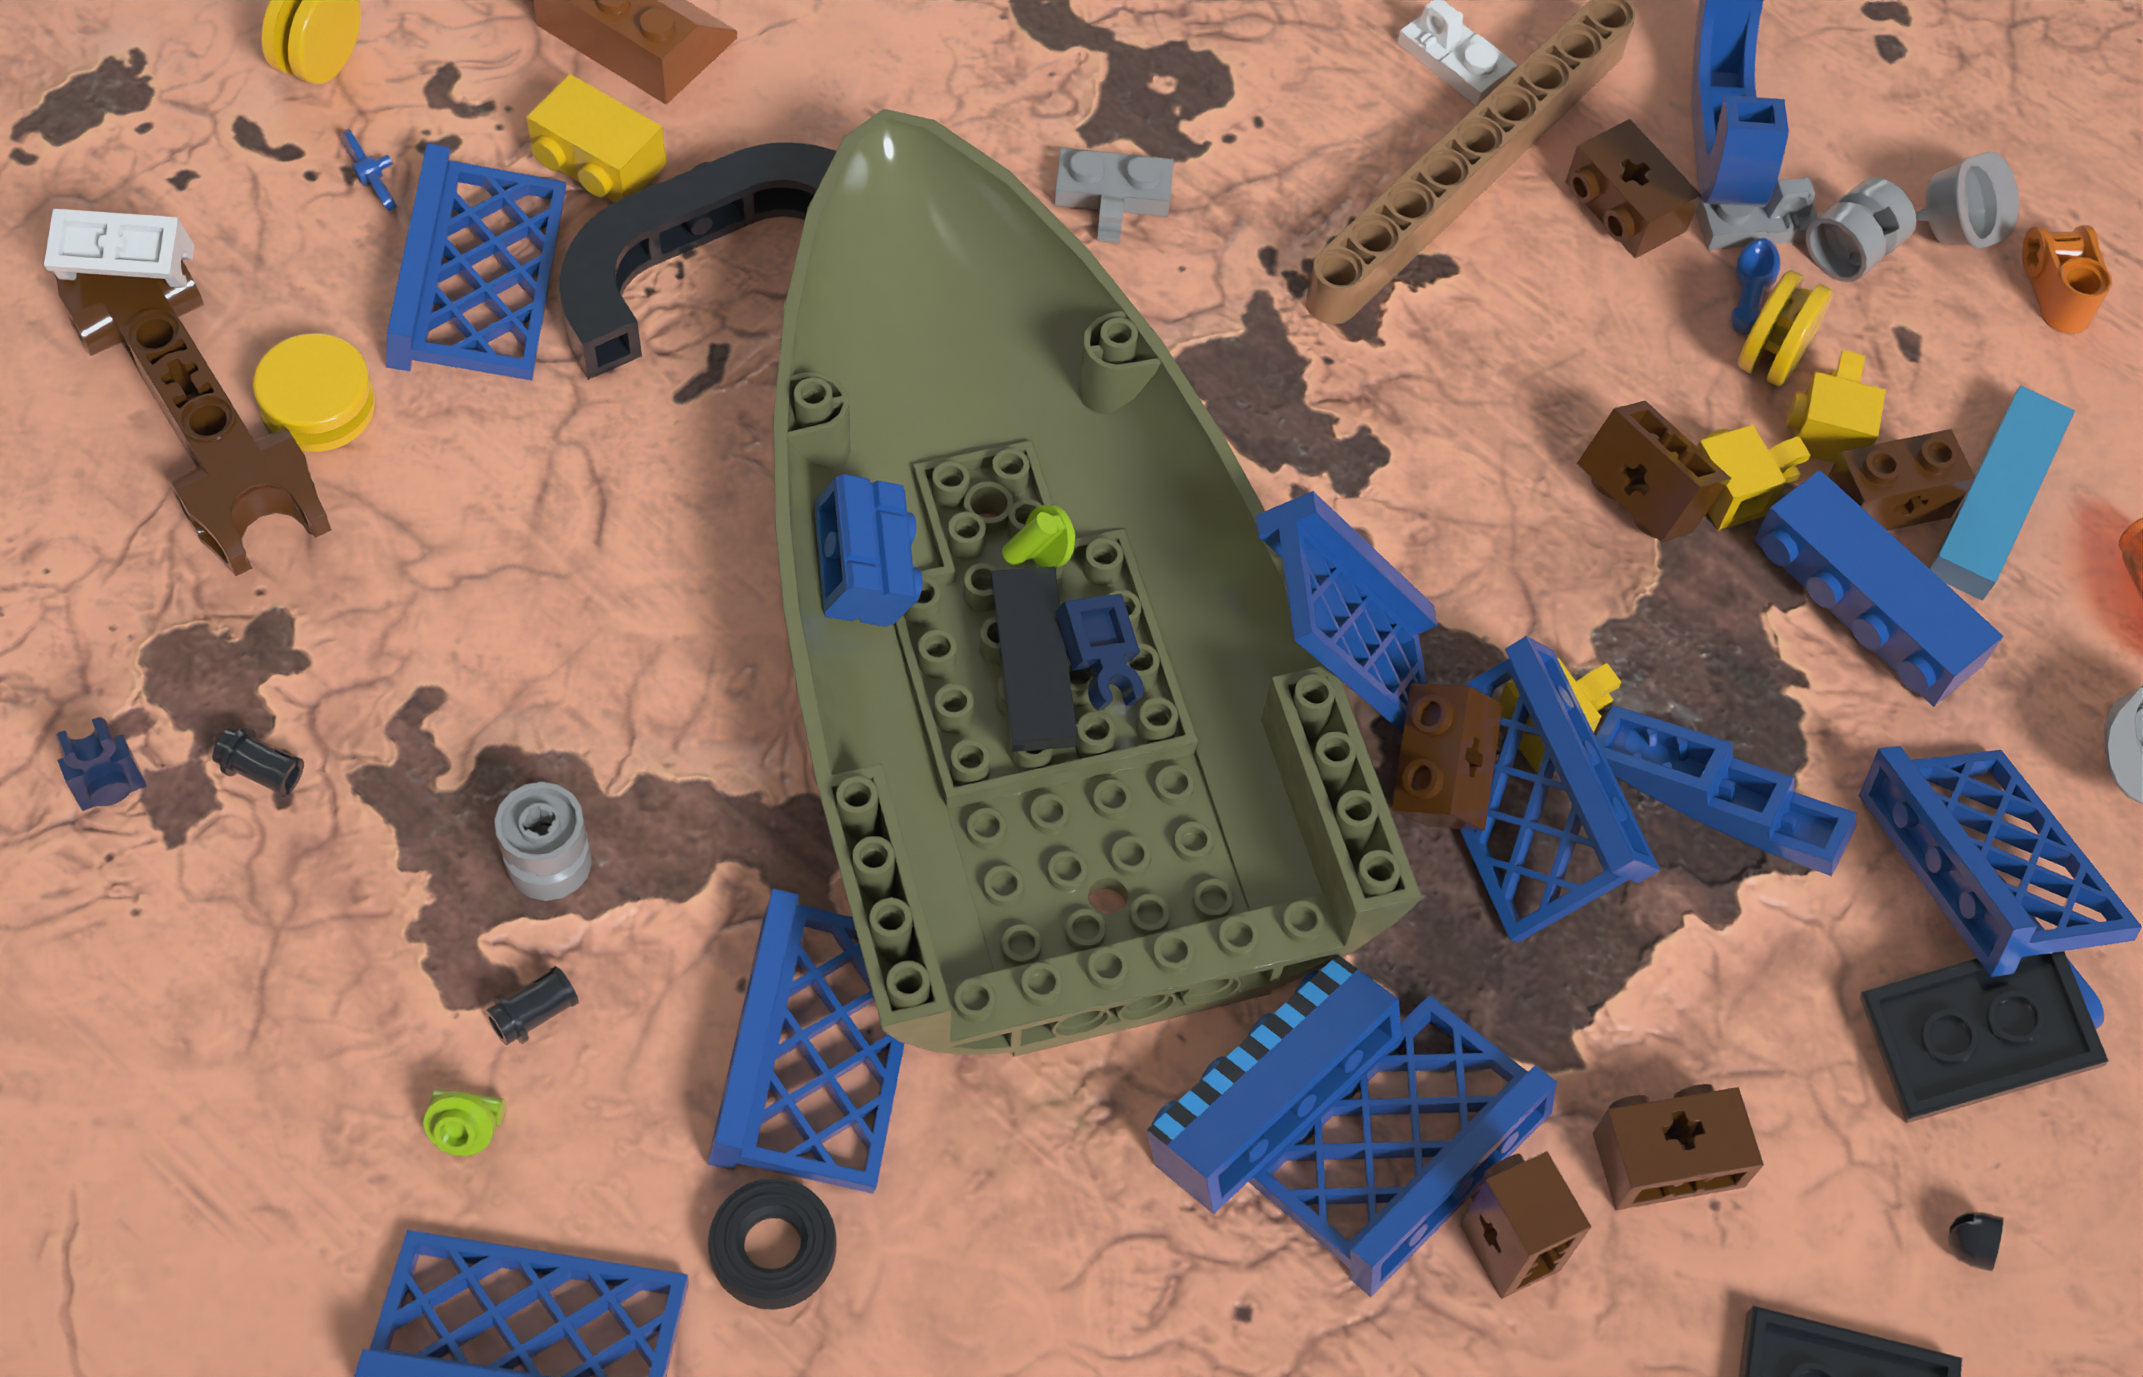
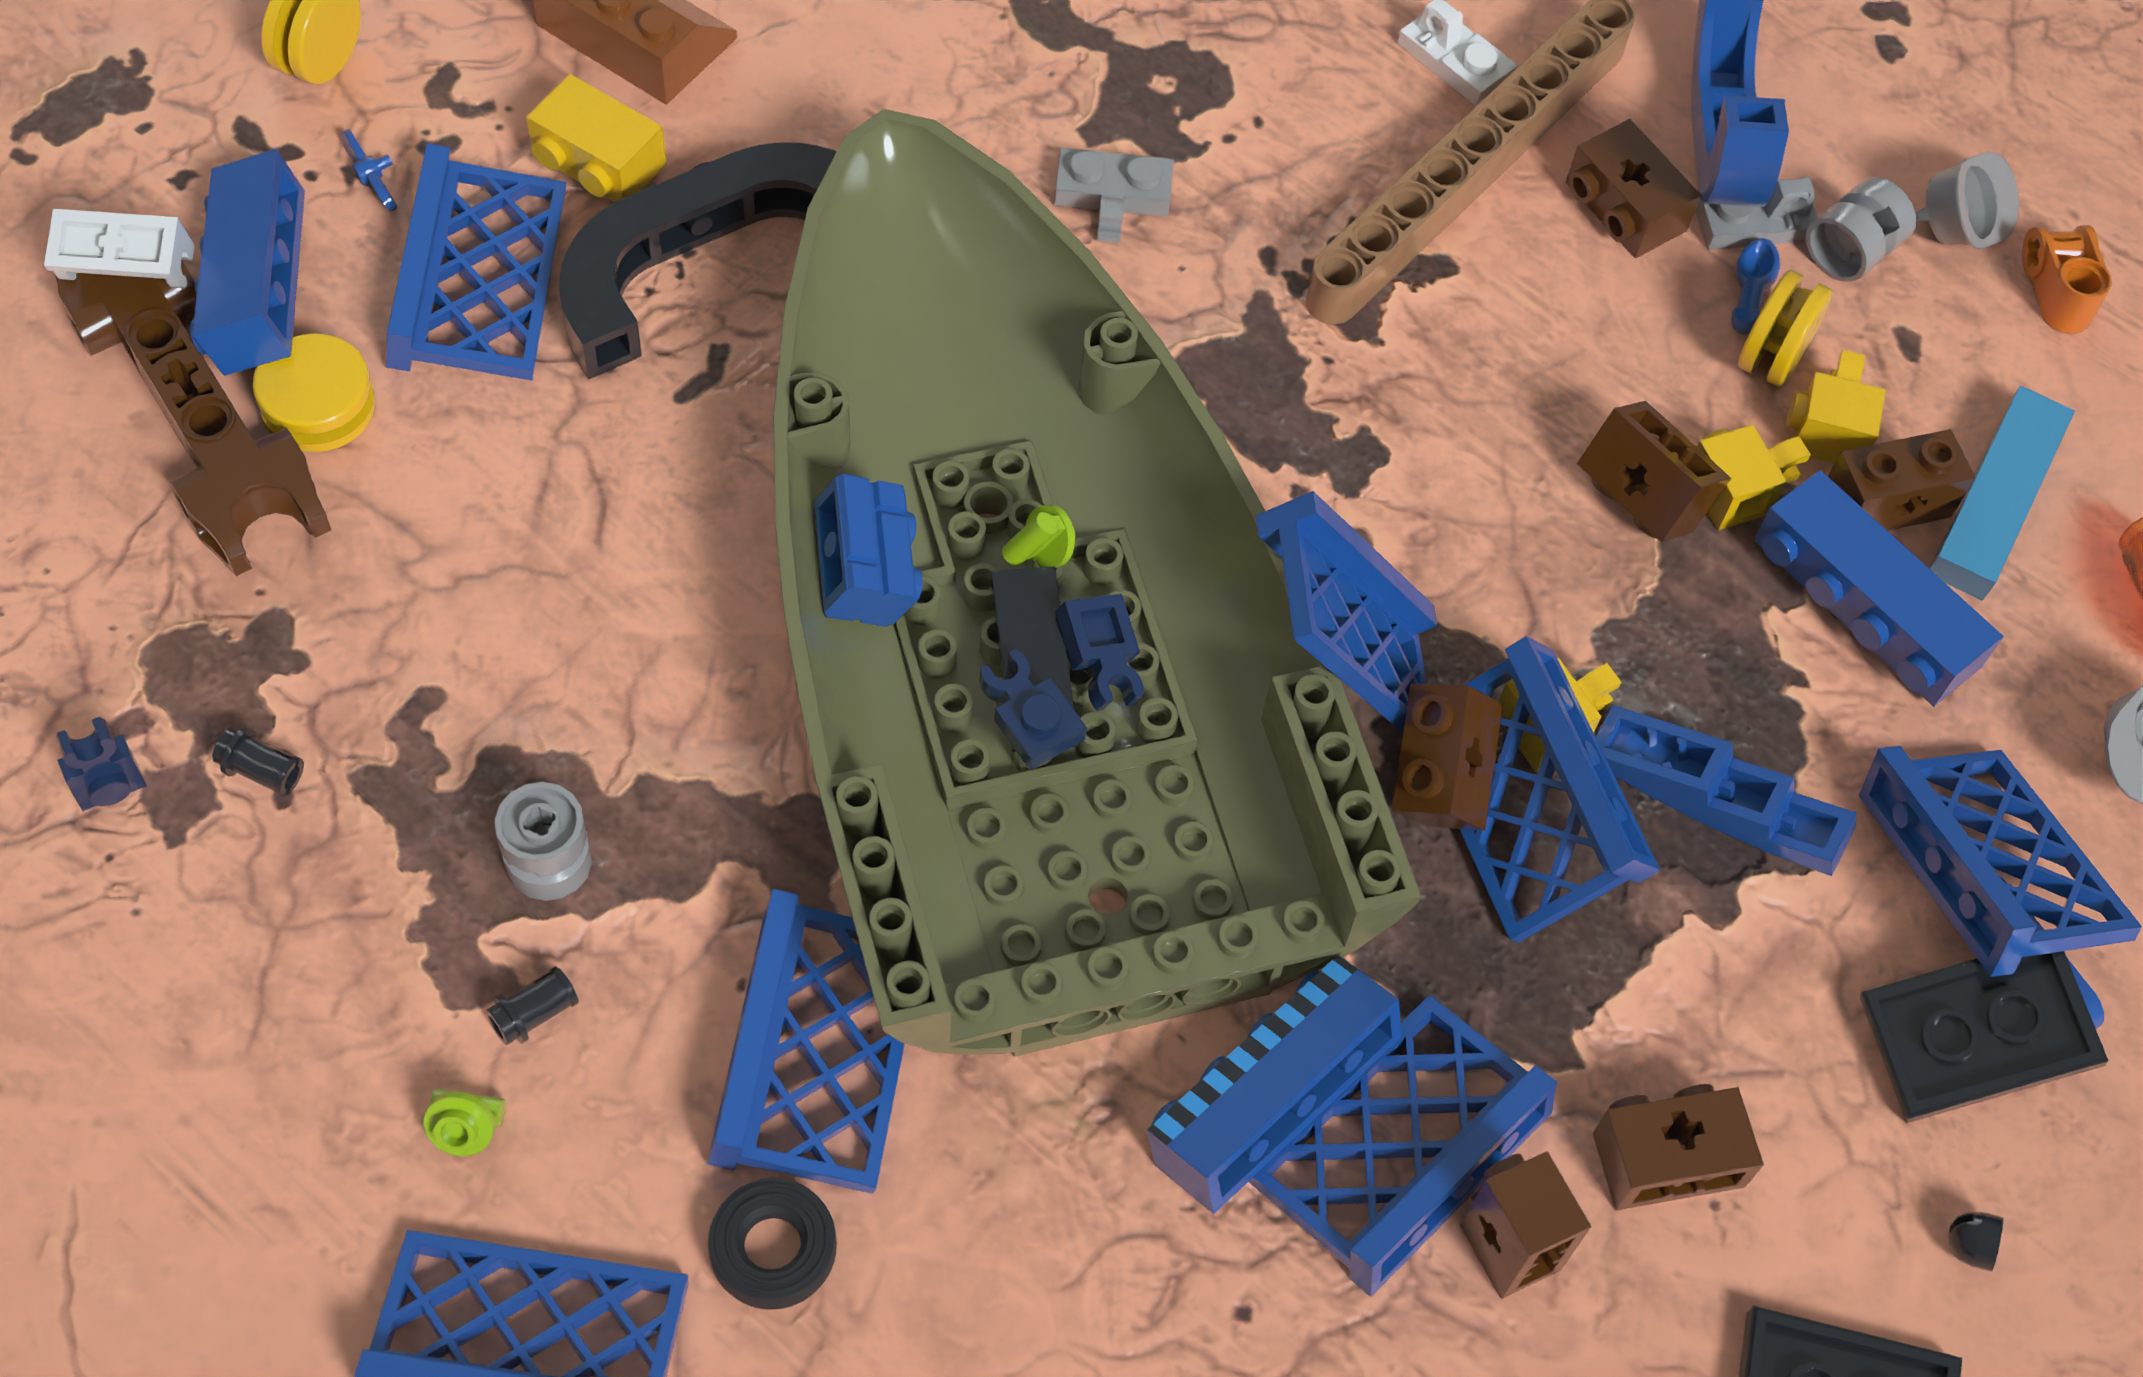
(249, 263): none -> blue brick
(1032, 718): none -> dark blue plate

